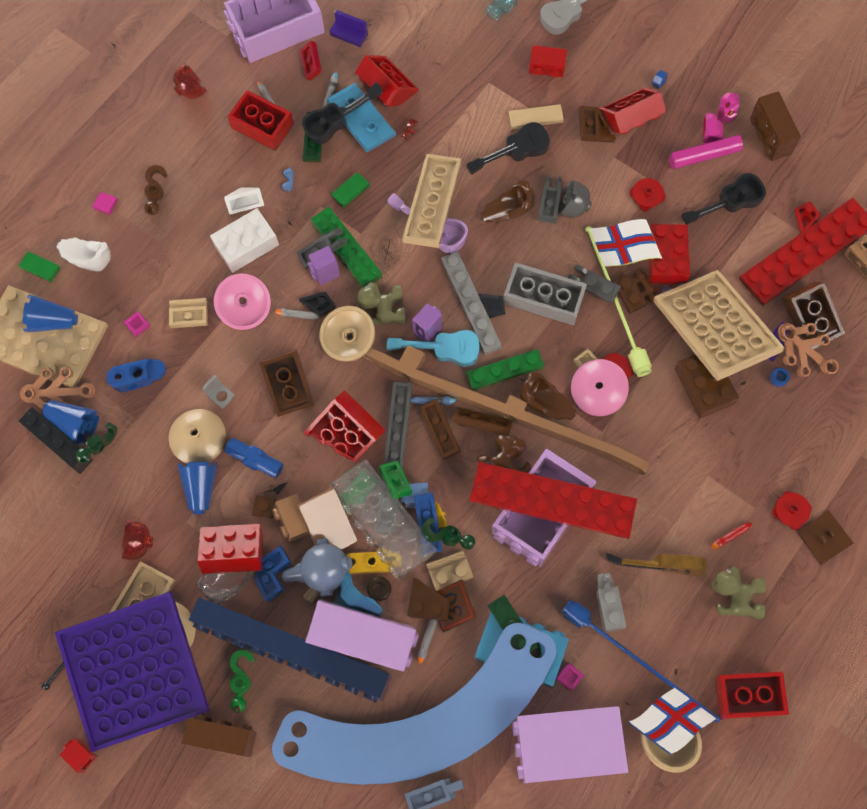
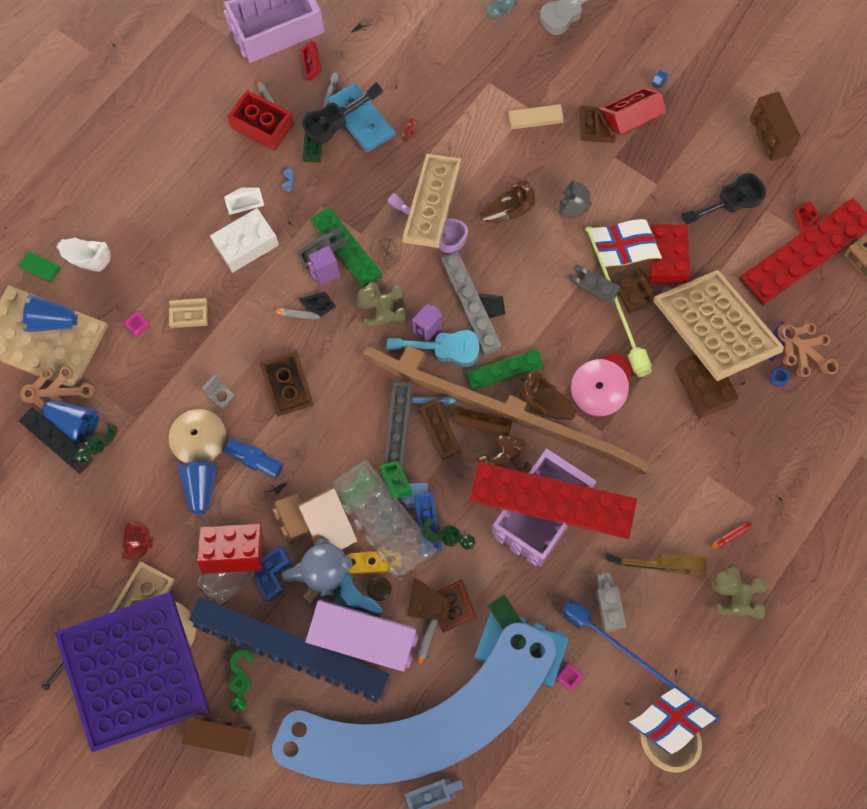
(77, 755): red brick -> none
(105, 203): dark pink tile -> none
(151, 369): blue piece -> none
(153, 190): reddish brown piece -> none
(188, 83): clear red cylinder -> none
(241, 315): bright pink dish -> none
(263, 506): reddish brown plate -> none
(338, 327): tan dish -> none
(346, 427): red wedge -> none
(349, 29): dark purple panel -> none
(350, 190): green tile -> none
(394, 83): red slope -> none
(440, 516): yellow piece -> none
(449, 570): tan plate -> none
(528, 142): black piece -> none
(544, 293): light grey brick -> none
(547, 61): red piece -> none
(550, 201): dark grey hinge -> none
(570, 744): lavender container -> none
(584, 357): tan tile -> none
(647, 193): red piece -> none
(706, 152): dark pink brick -> none
(712, 128): dark pink rock -> none
(728, 107): dark pink rock -> none
(751, 695): red brick -> none
(792, 510): red piece -> none
(814, 306): reddish brown slope -> none
(825, 537): reddish brown piece -> none

